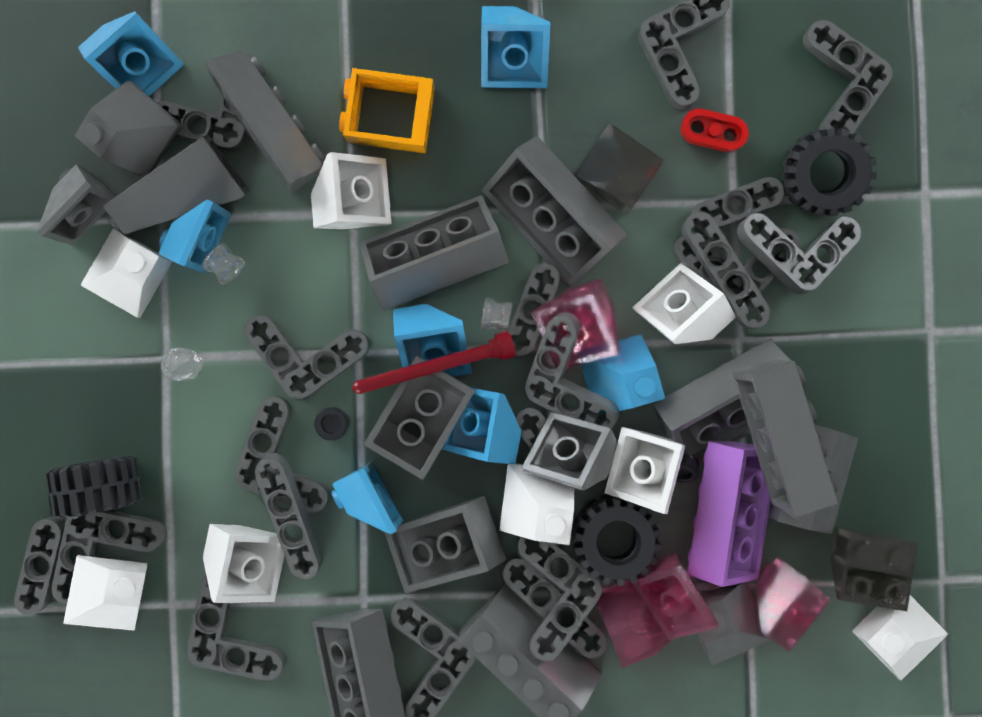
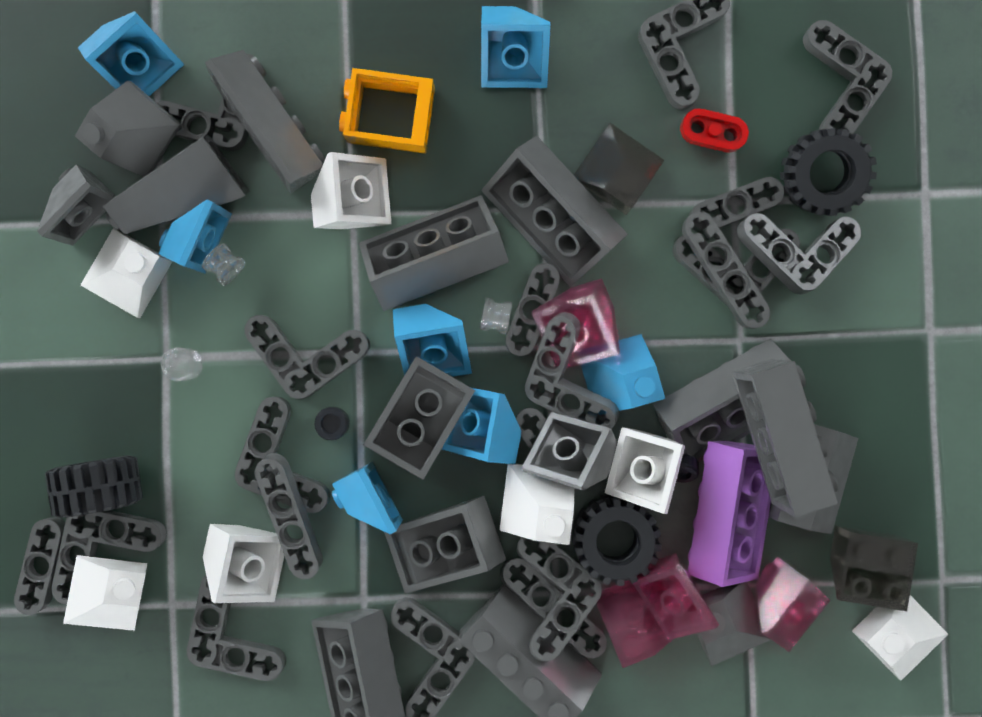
(499, 347): dark red piece -> none
(685, 307): white slope -> none

